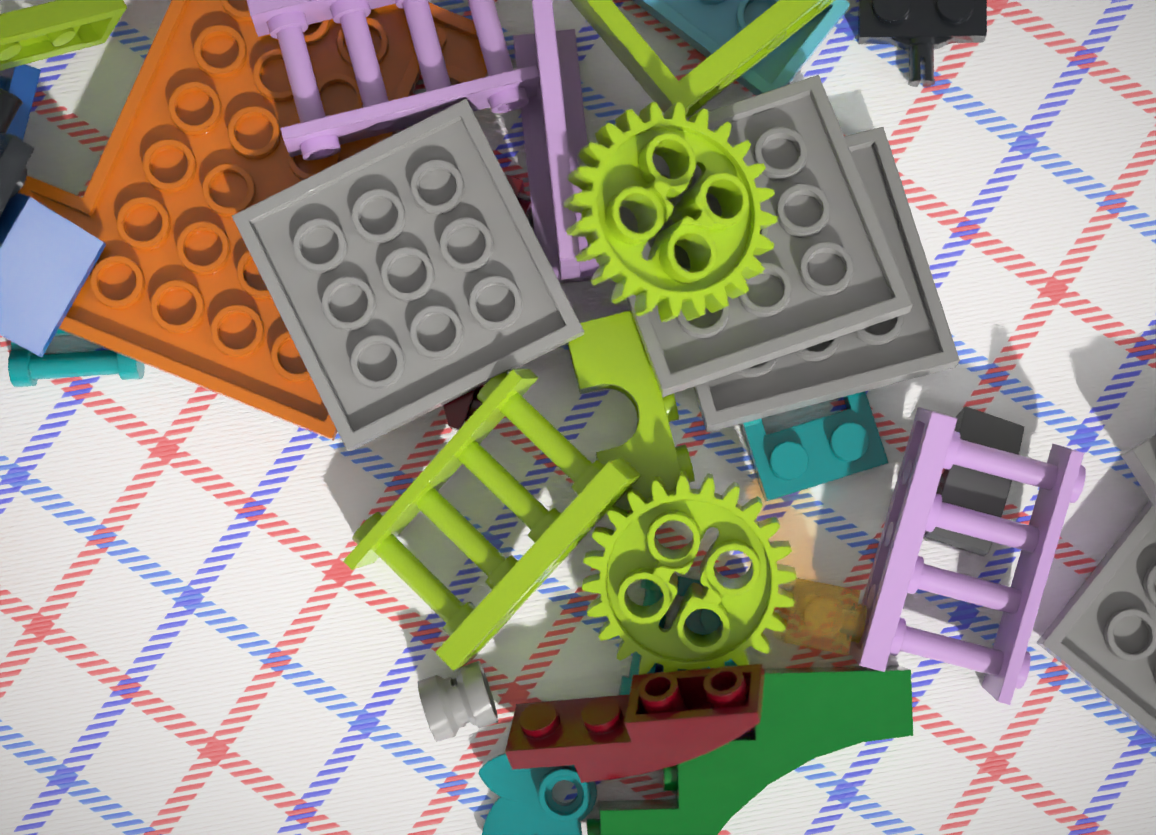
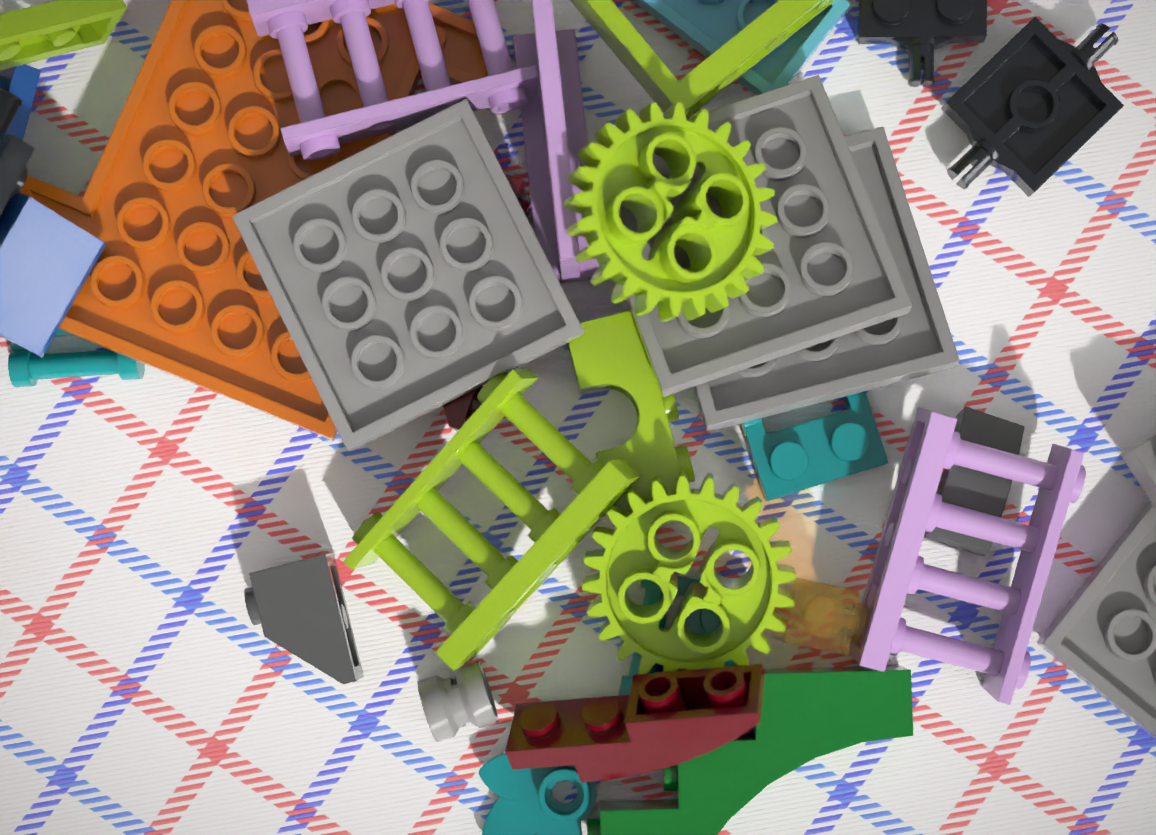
(306, 614): none -> dark grey slope
(1032, 106): none -> black plate

